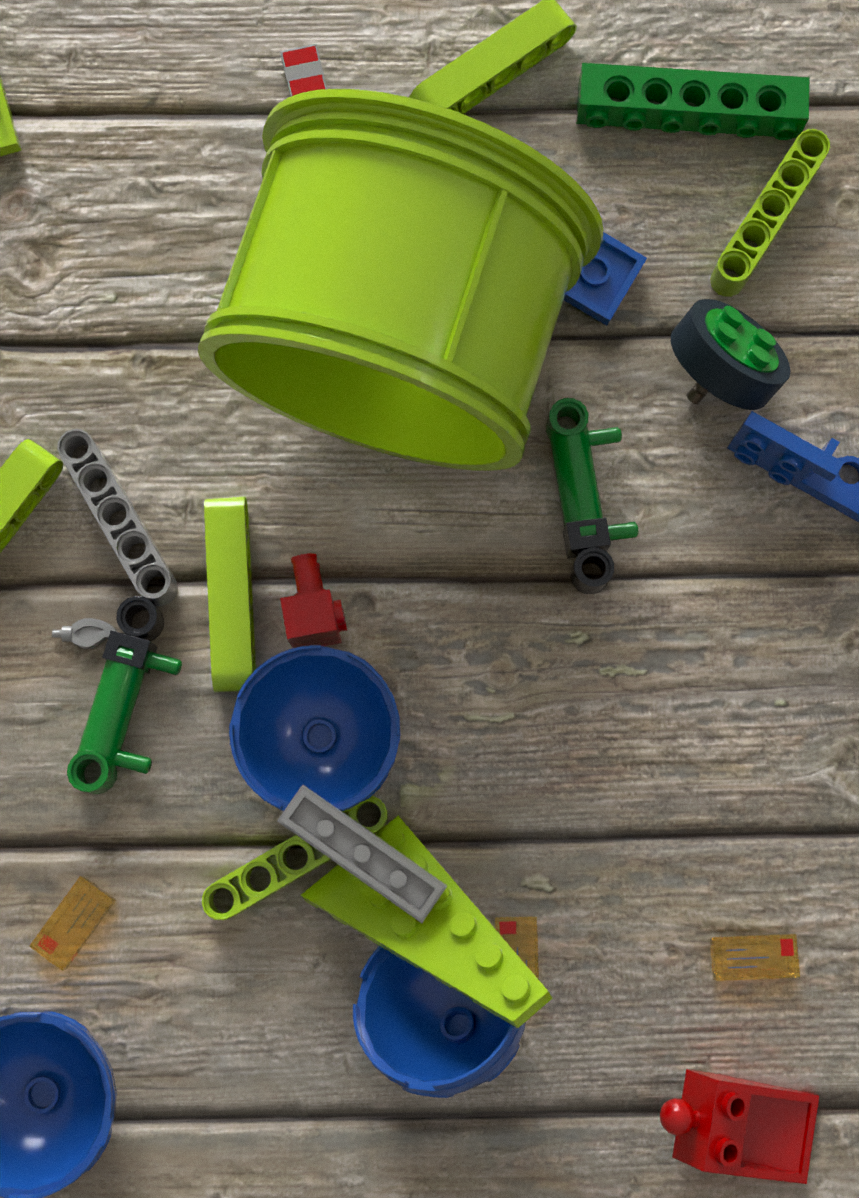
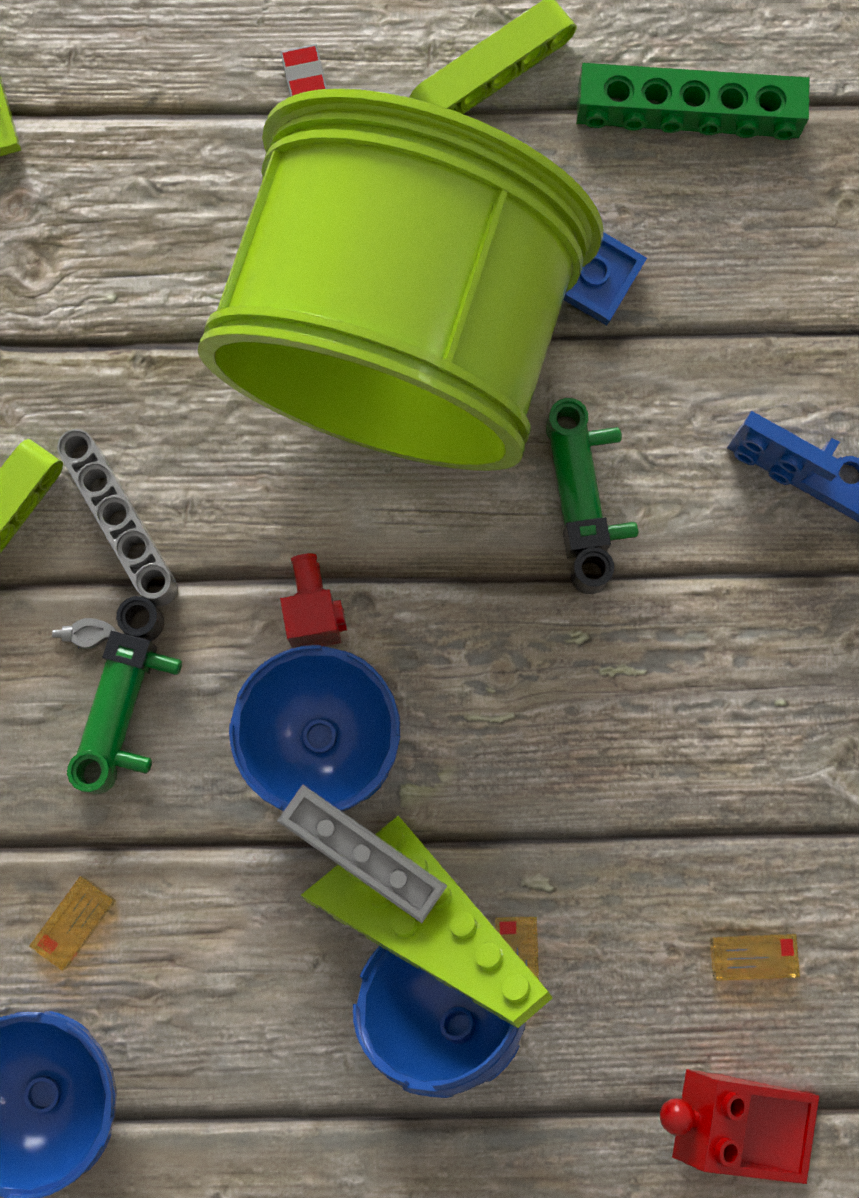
(229, 592): lime beam -> none
(281, 873): lime beam -> none
(729, 356): black wheel -> none
(777, 198): lime beam -> none

